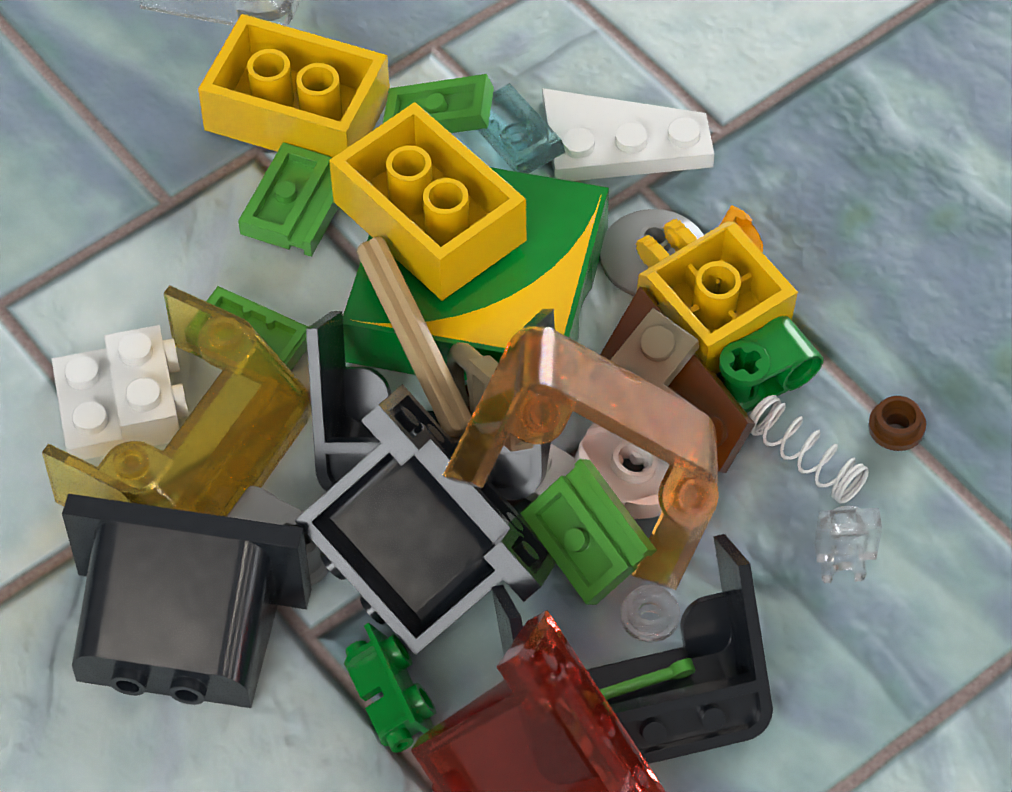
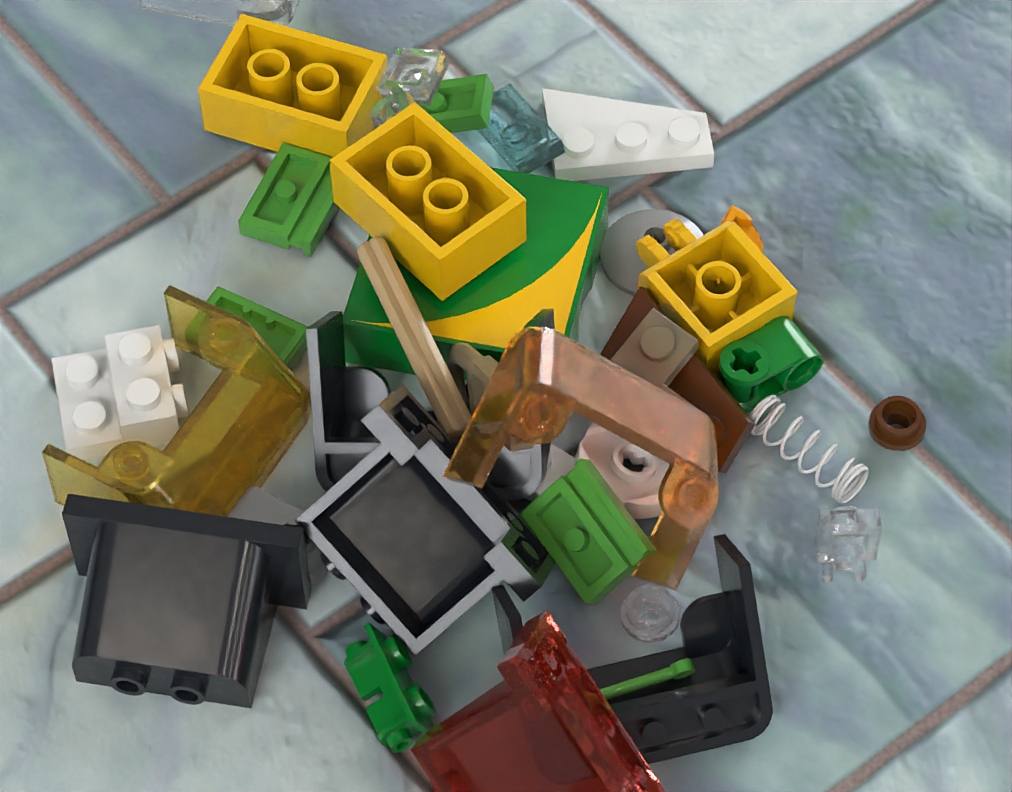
(409, 78): none -> clear plate

